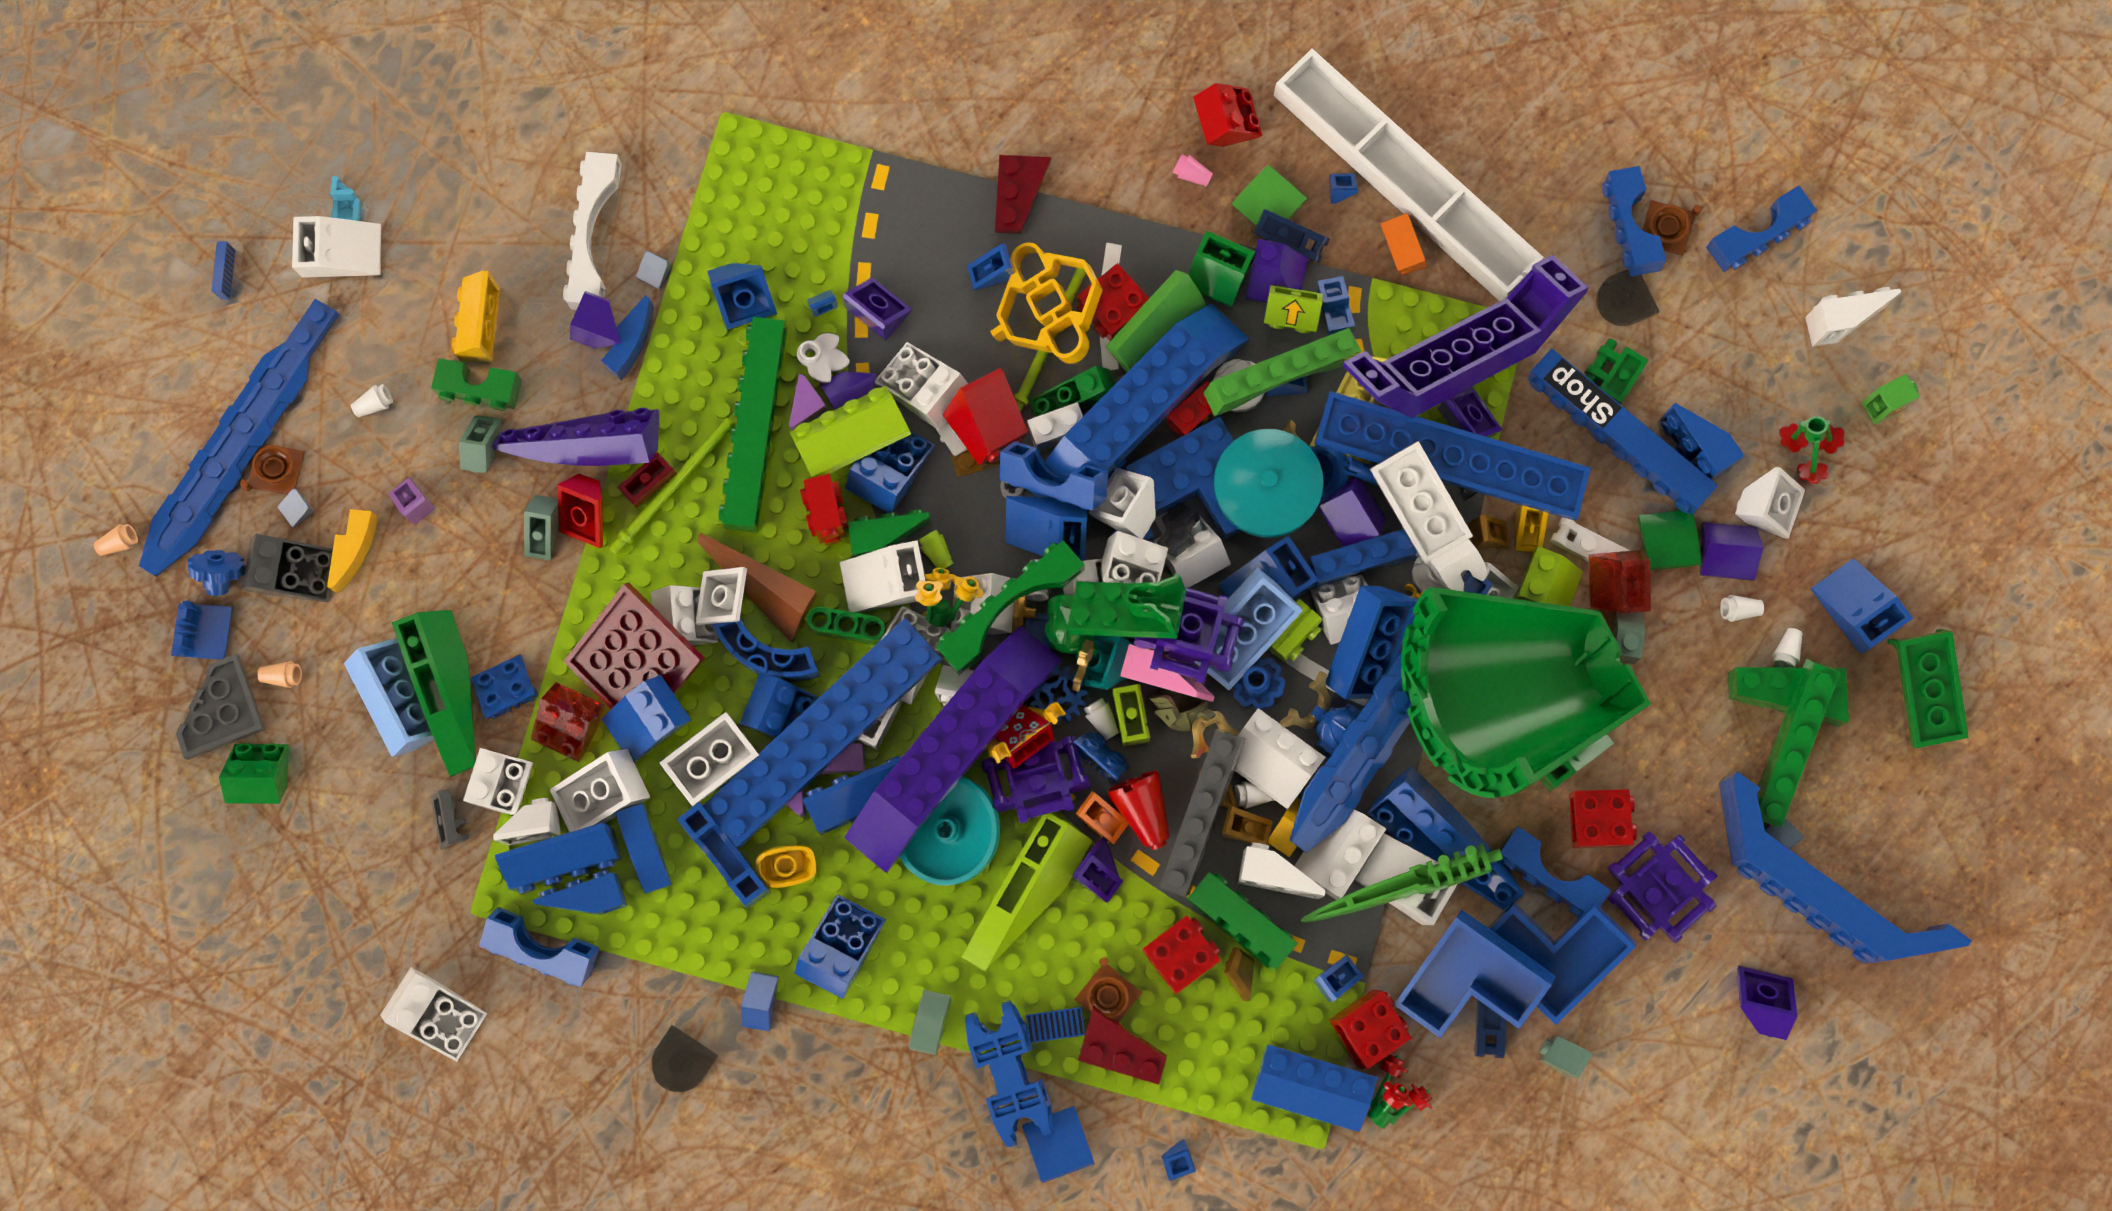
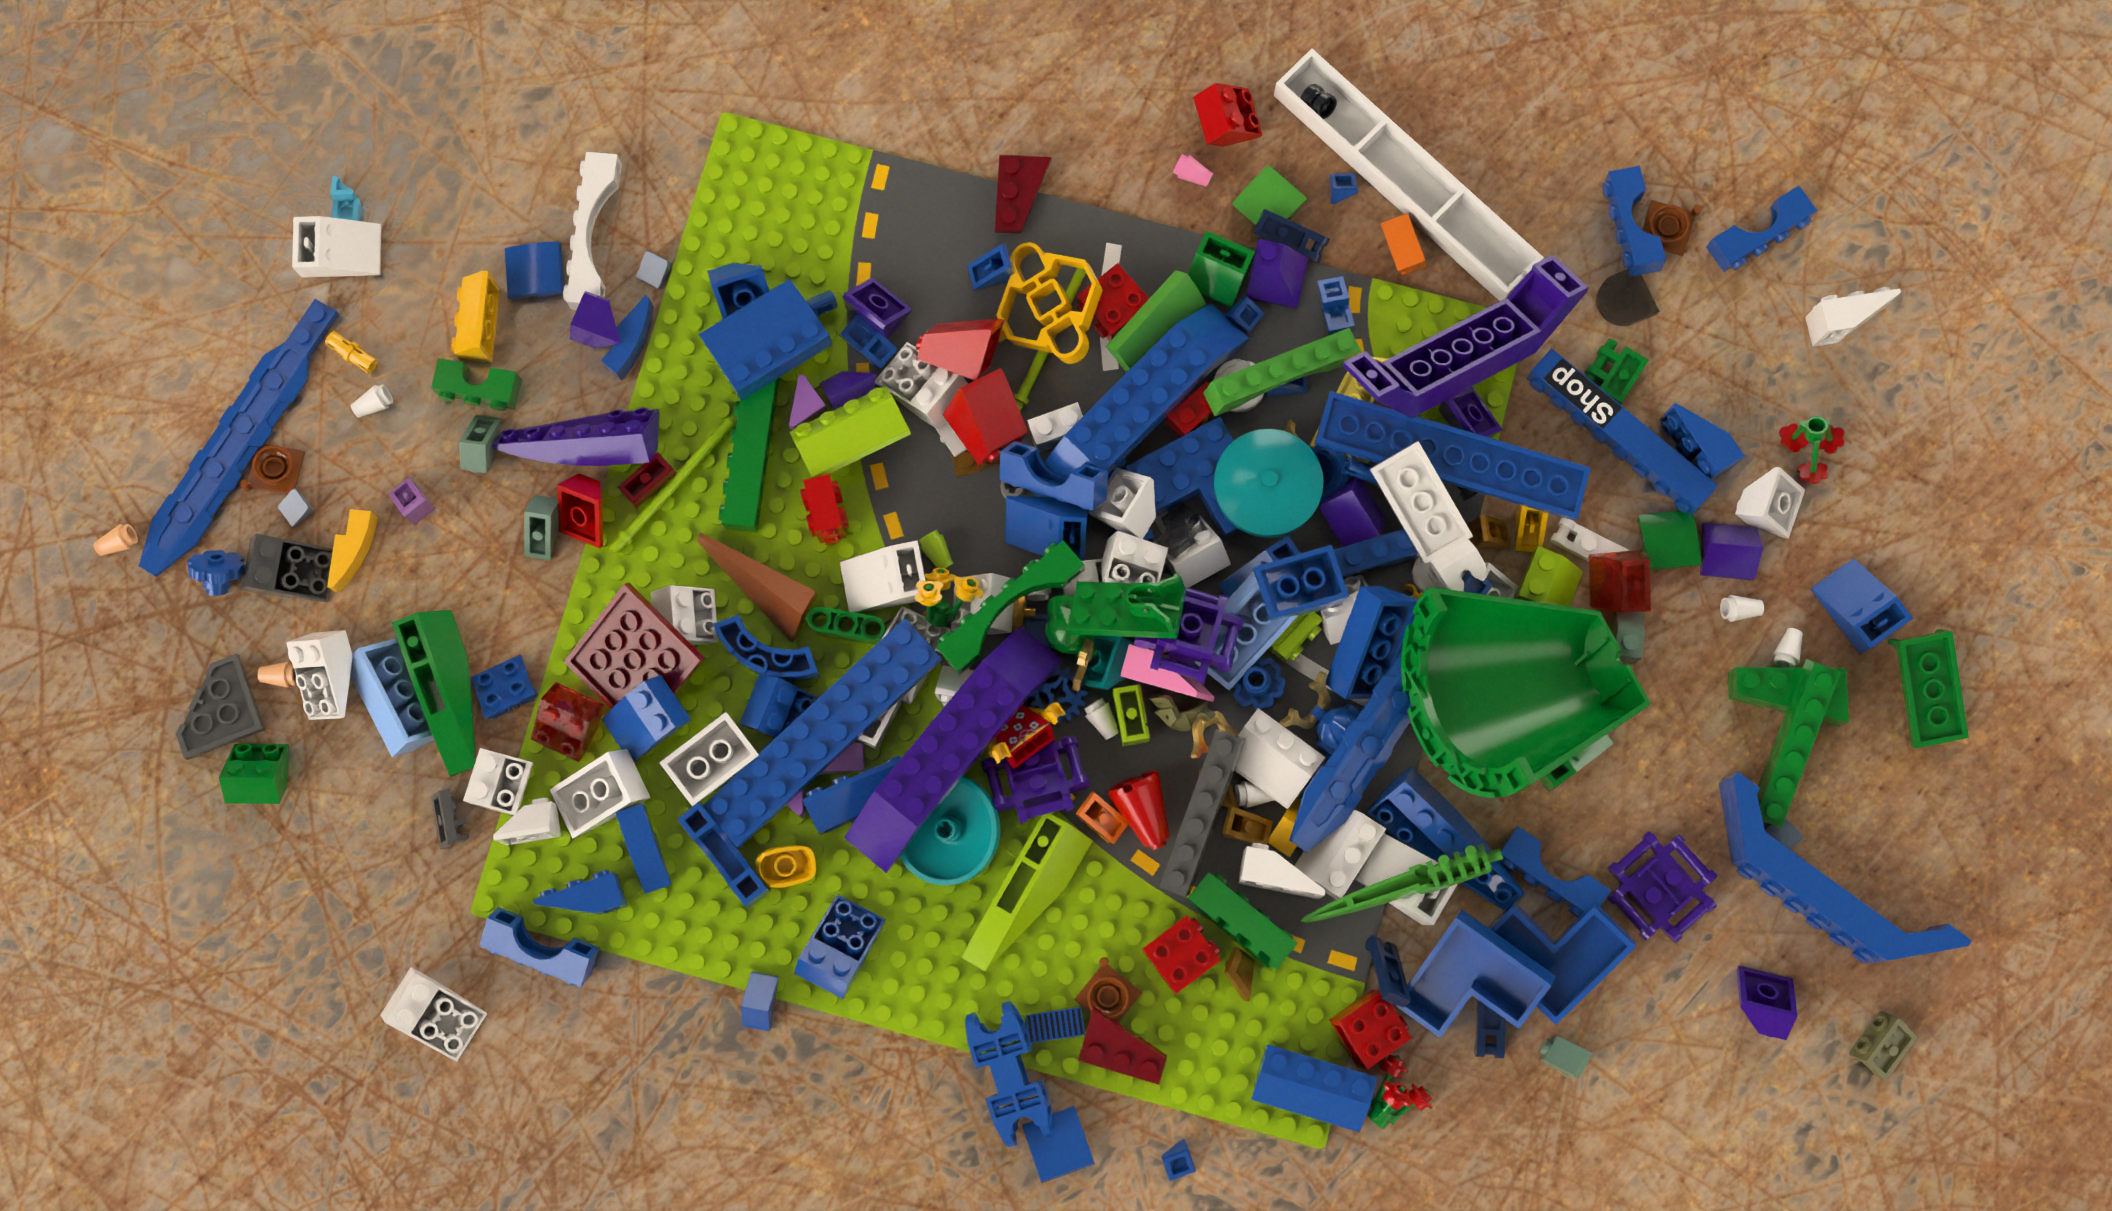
(201, 631): blue hinge -> none
(223, 270): blue tile -> none
(322, 672): none -> white slope
(351, 352): none -> yellow pin
(534, 270): none -> blue slope
(559, 857): blue slope -> none
(681, 1061): clear smoke tile -> none
(721, 596): white slope -> none
(766, 339): none -> blue slope
(826, 358): white plate -> none
(868, 342): none -> blue slope
(889, 472): blue slope -> none
(889, 530): green slope -> none
(929, 1022): sand green slope -> none
(961, 346): none -> slope
(1084, 388): green slope -> none
(1099, 872): dark purple slope -> none
(1112, 762): blue hinge -> none
(1245, 314): none -> blue slope
(1293, 309): lime brick -> none
(1301, 583): none -> blue slope
(1319, 101): none -> black wheel
(1338, 978): blue slope -> none
(1388, 971): none -> dark blue plate
(1602, 818): red brick -> none
(1883, 1044): none -> olive bracket
(1891, 399): bright green brick -> none

